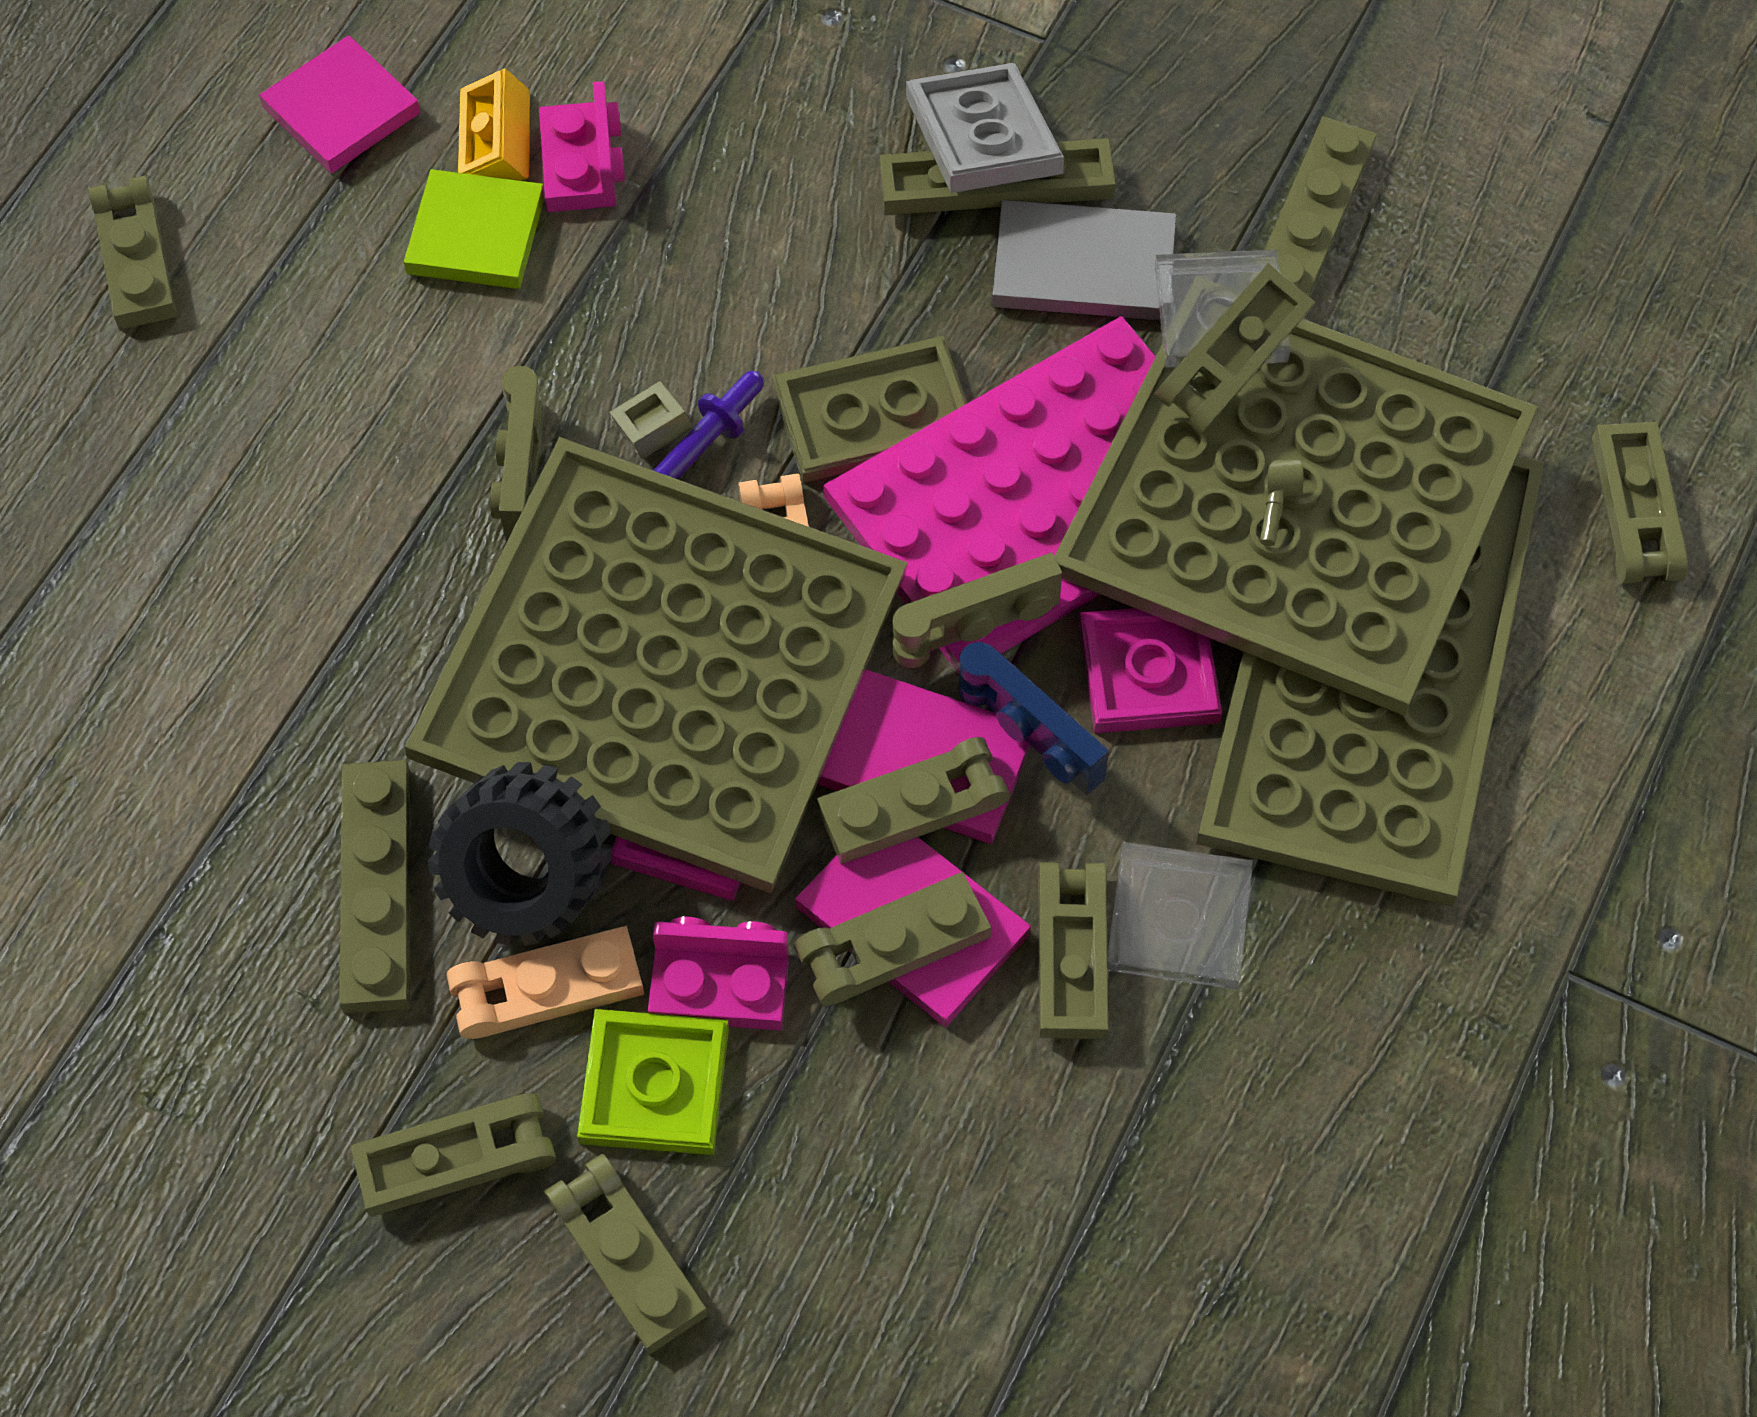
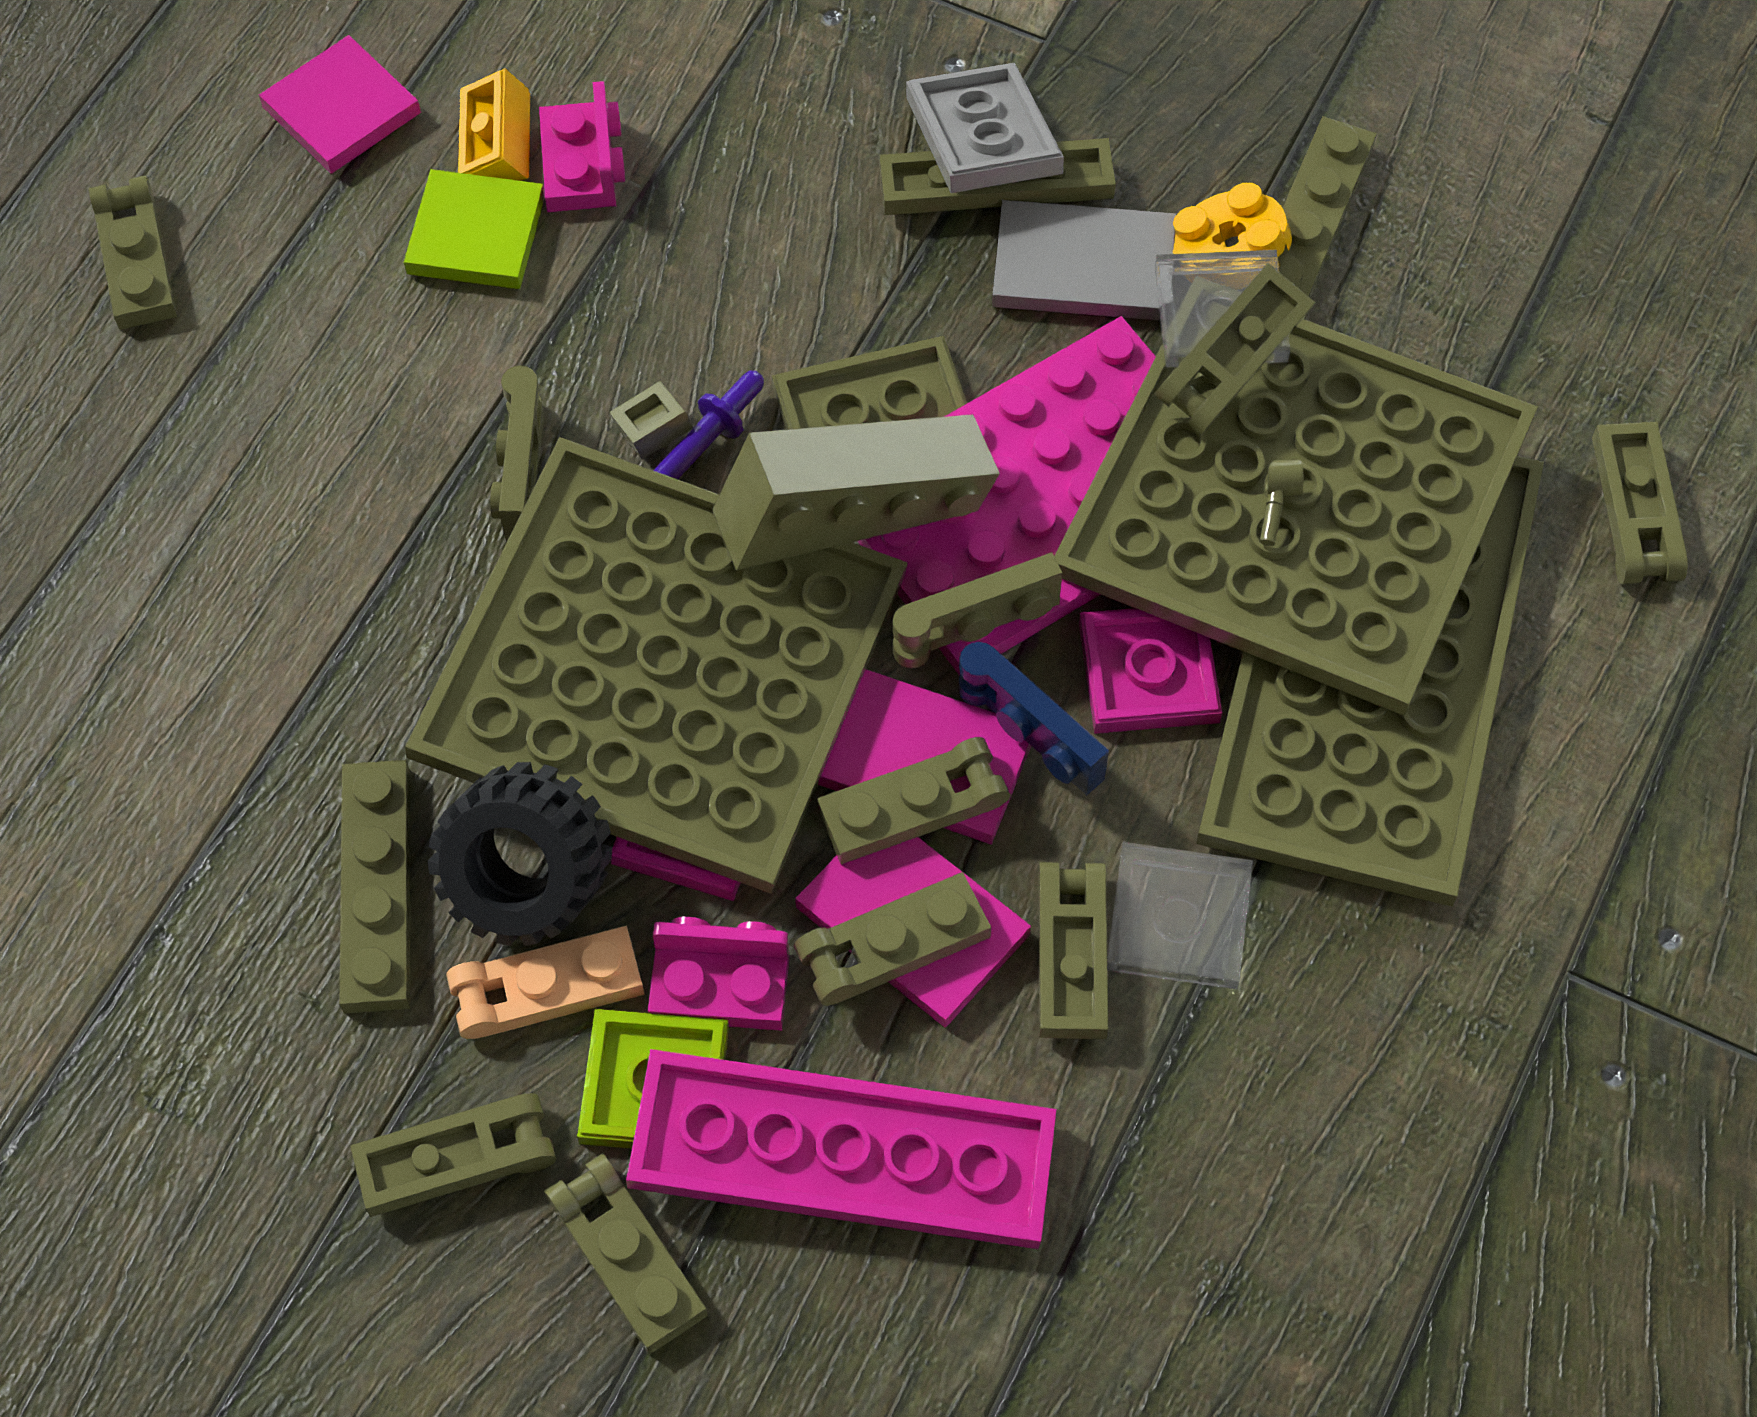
(843, 1149): none -> dark pink plate
(849, 484): none -> olive wedge
(1239, 212): none -> yellow plate

